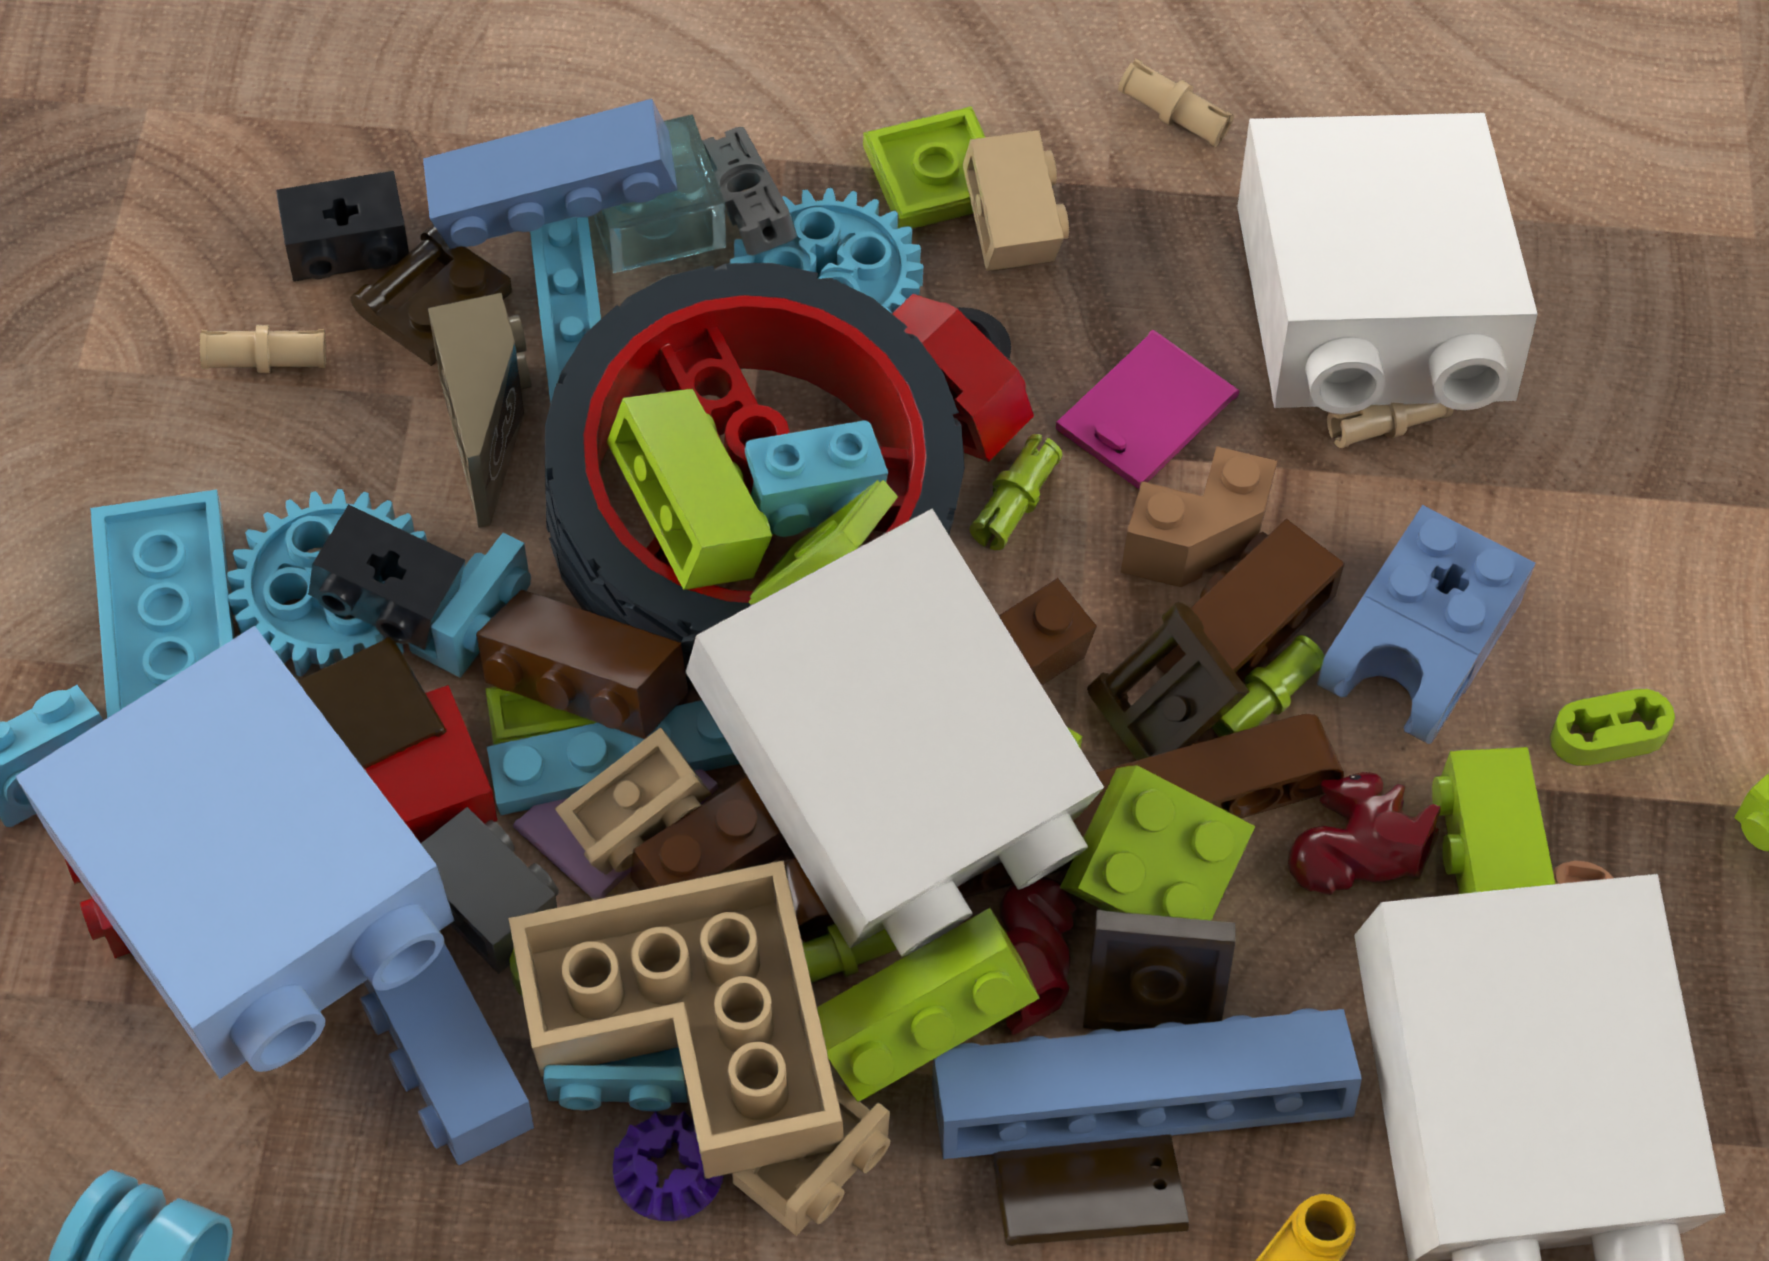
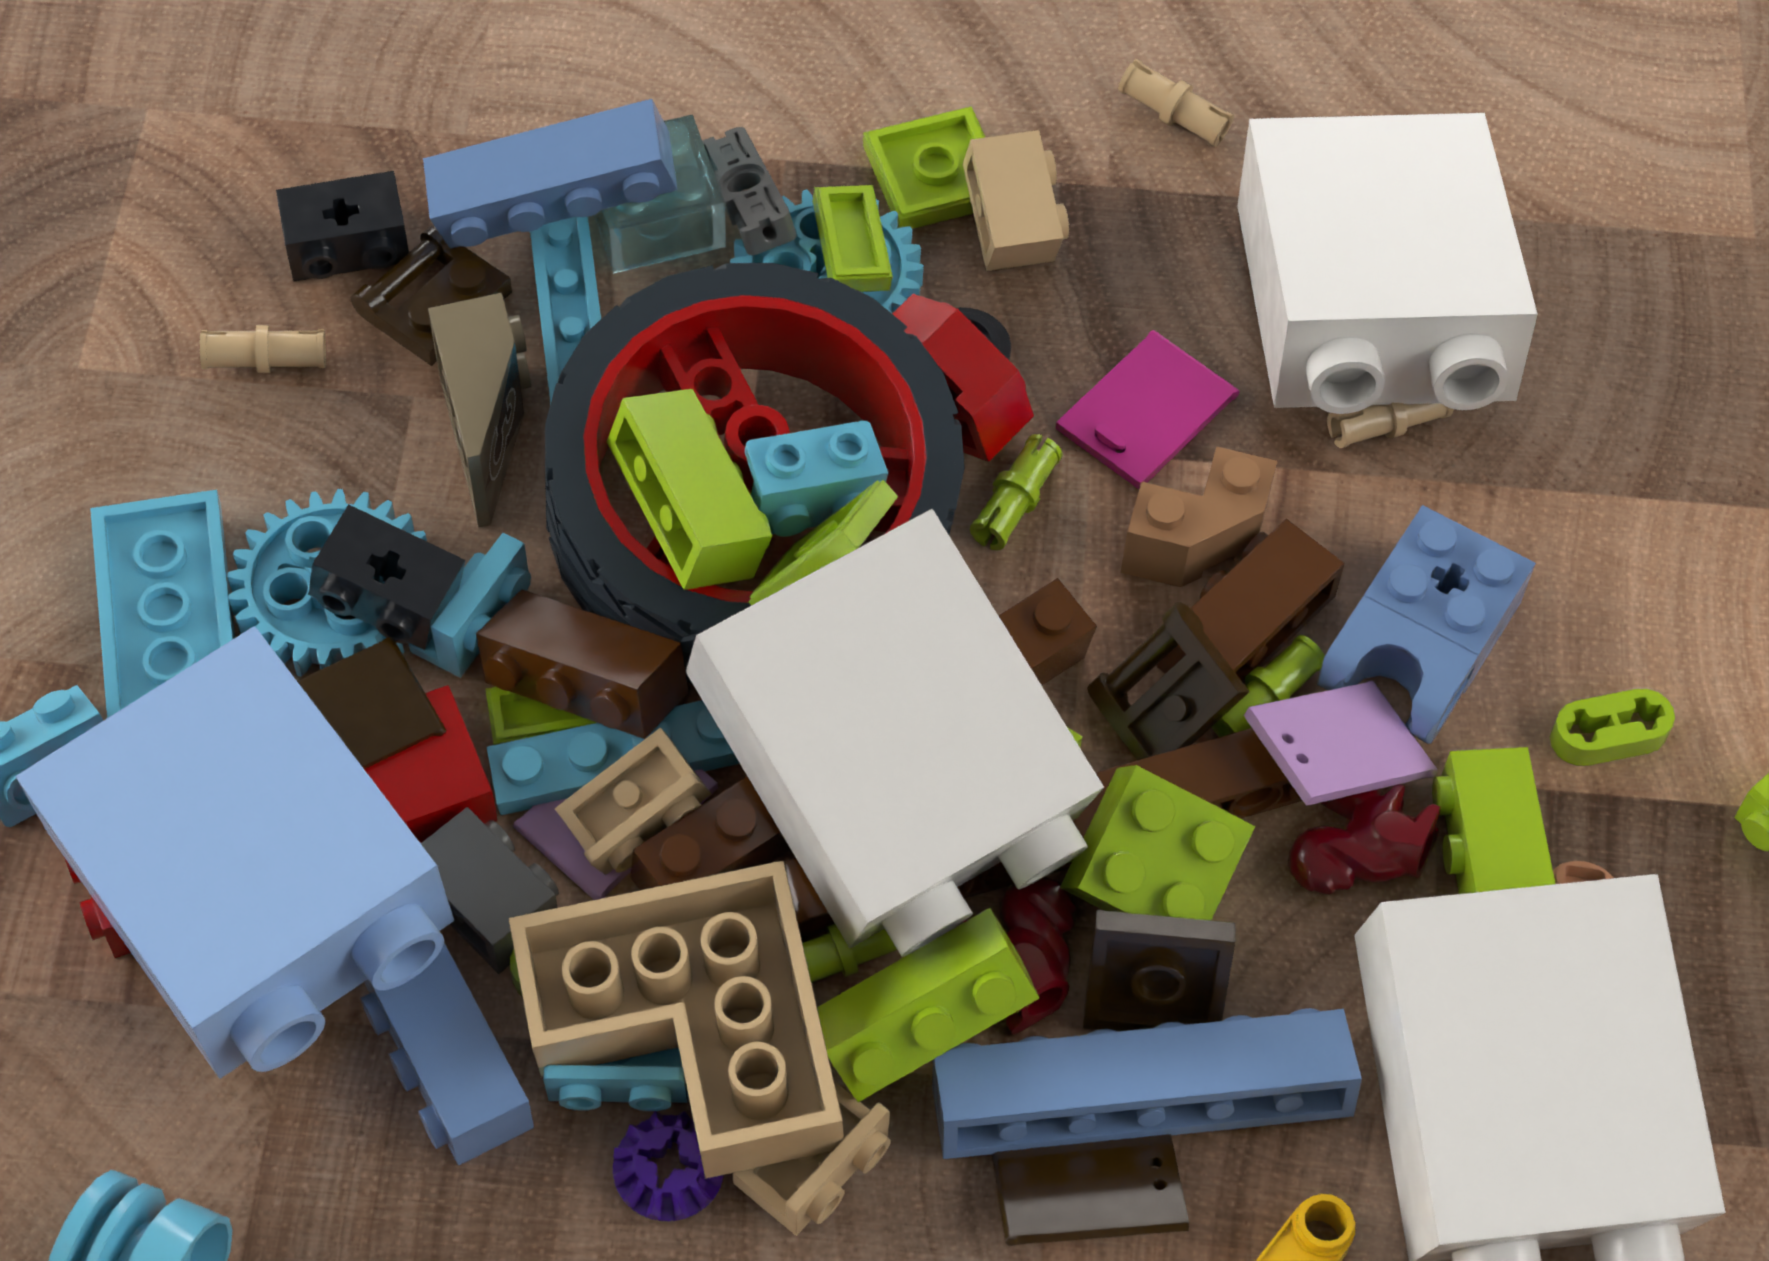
(852, 237): none -> lime tile
(1339, 742): none -> lavender container

